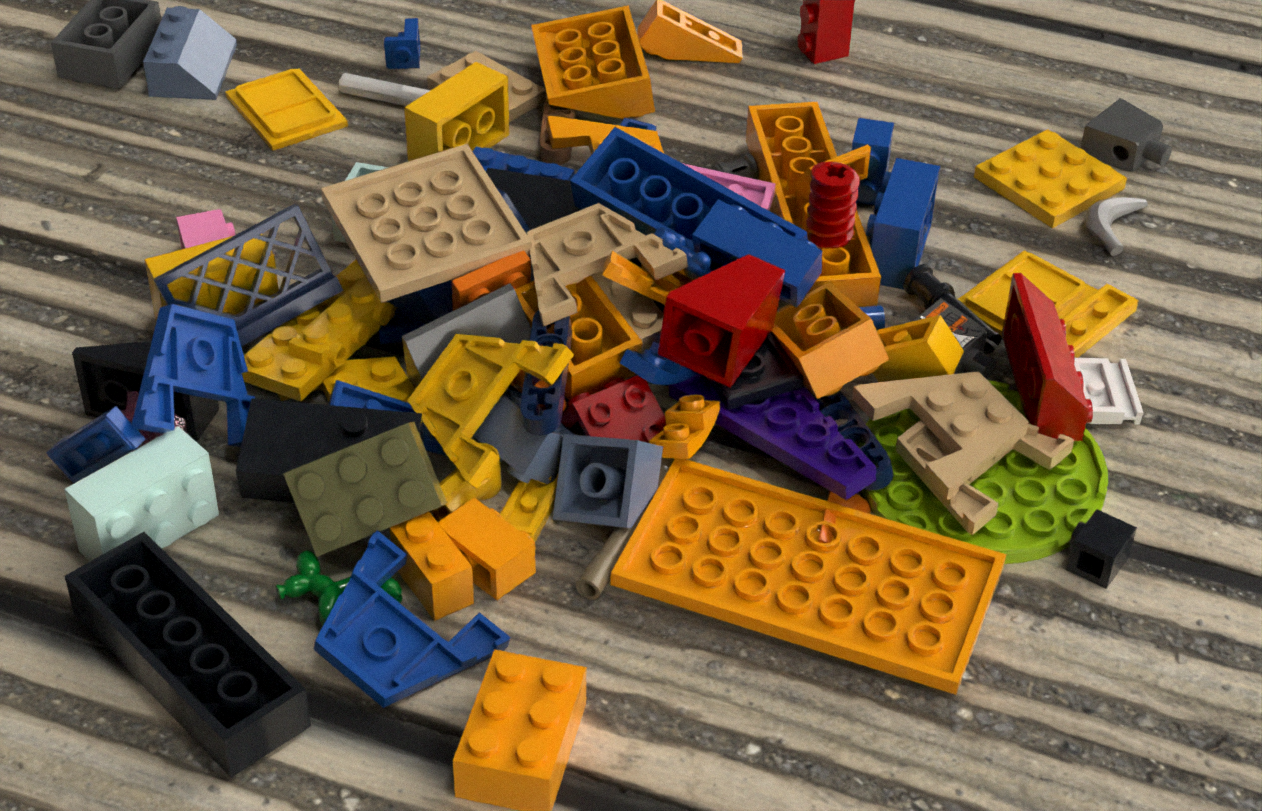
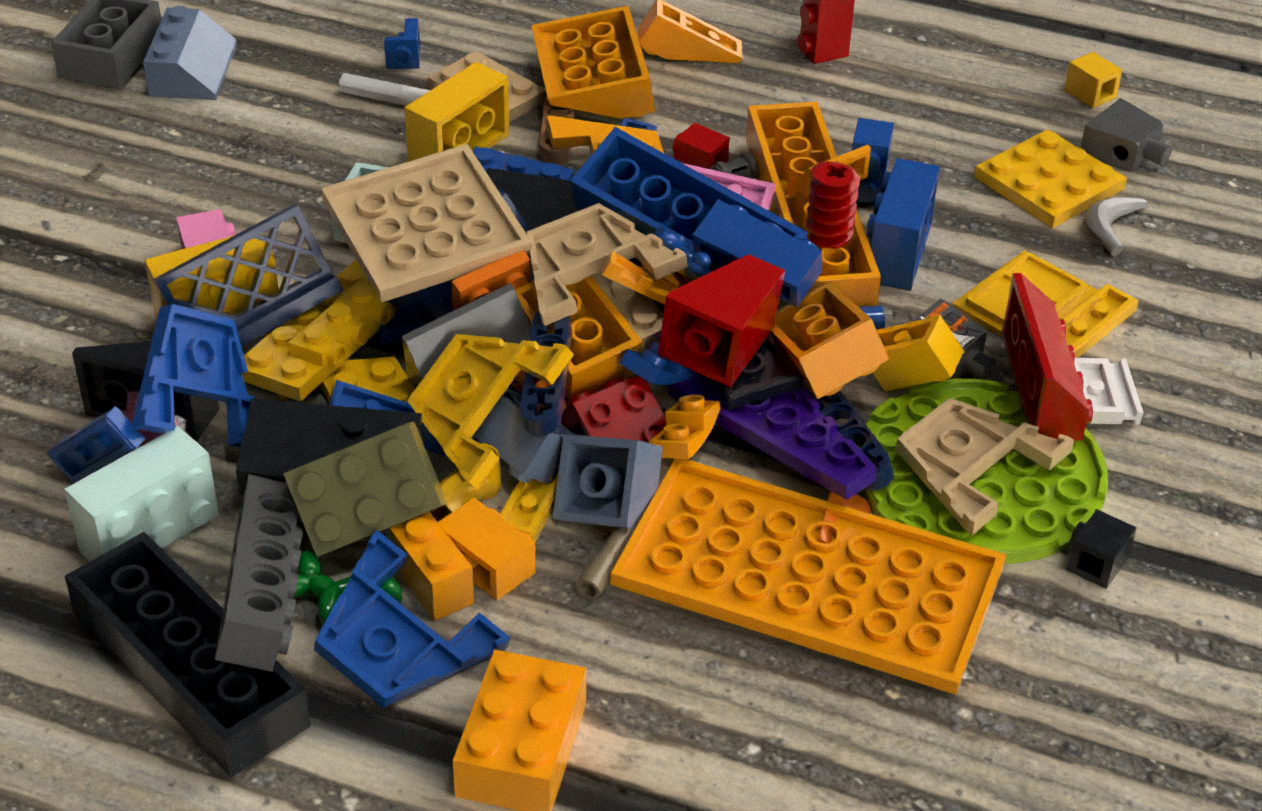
(261, 577): none -> dark grey brick
(286, 108): yellow piece -> none
(701, 146): none -> red brick
(929, 289): black pin -> none
(960, 411): tan wing -> none
(1093, 79): none -> yellow brick

